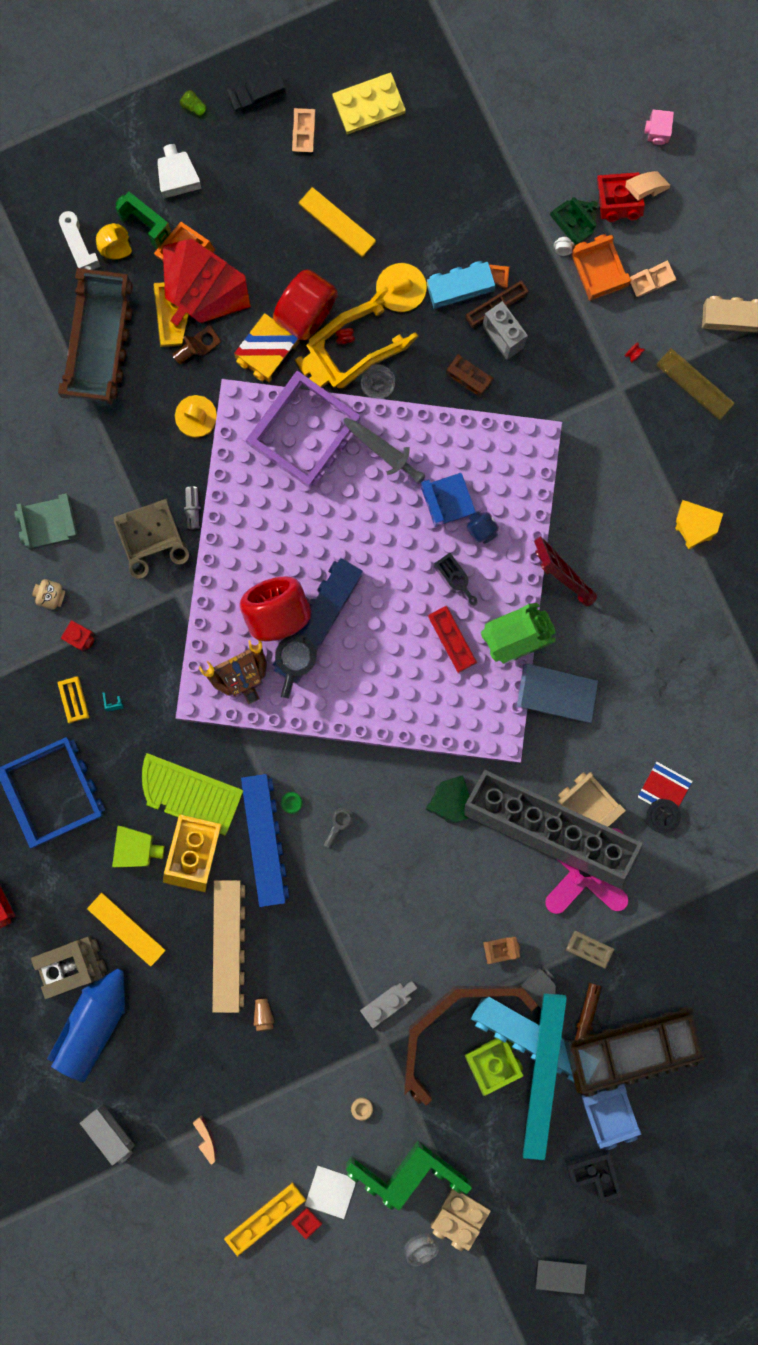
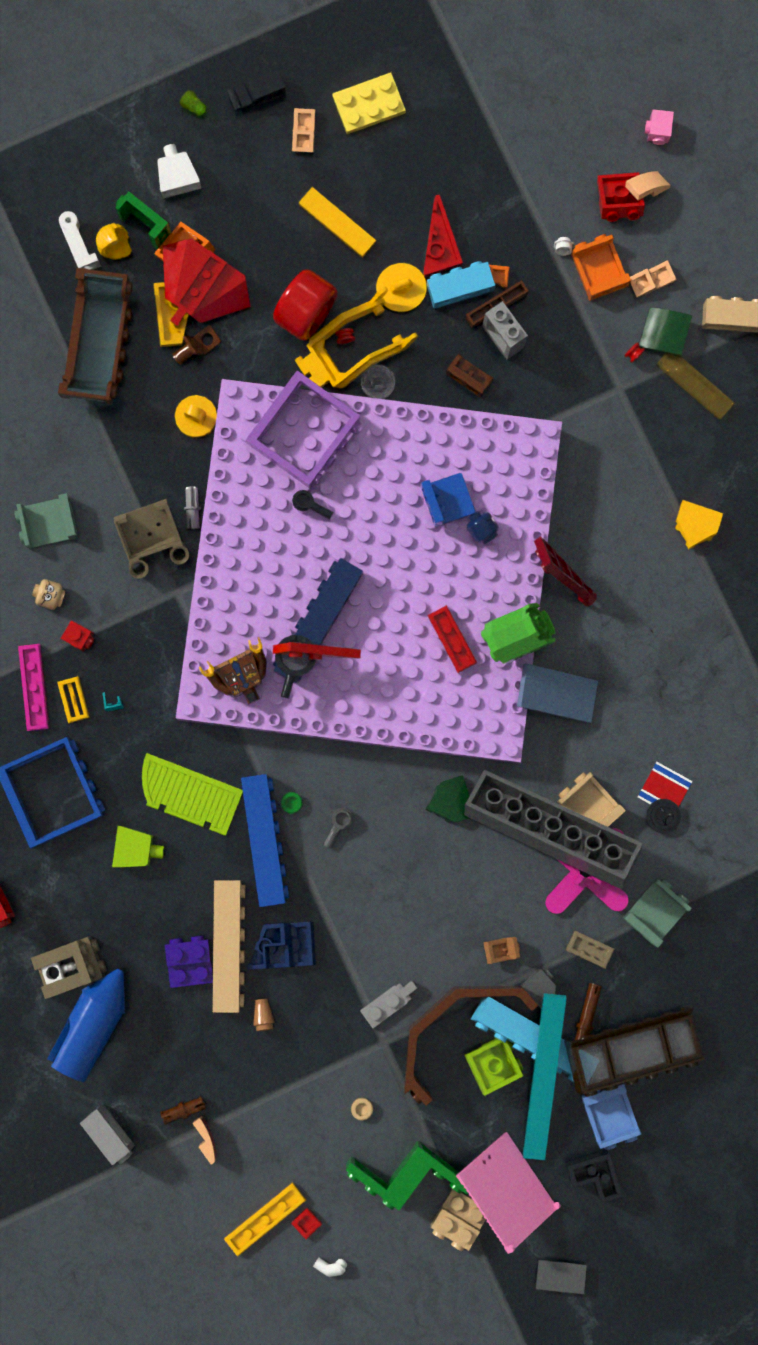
(33, 687): none -> dark pink tile
(126, 929): yellow tile -> none
(183, 1110): none -> reddish brown pin
(189, 962): none -> dark purple plate
(191, 853): yellow slope -> none
(265, 348): panel -> none
(275, 608): red wheel -> none
(284, 946): none -> dark blue slope
(304, 501): none -> black plate
(315, 652): none -> red wing
(330, 1192): white sticker -> none
(331, 1269): none -> white arm
(384, 450): dark grey sword -> none
(421, 1249): clear piece -> none
(441, 248): none -> red wing
(456, 572): black piece -> none
(507, 1192): none -> bright pink door
(576, 219): dark green slope -> none
(657, 911): none -> sand green panel
(665, 331): none -> dark green slope

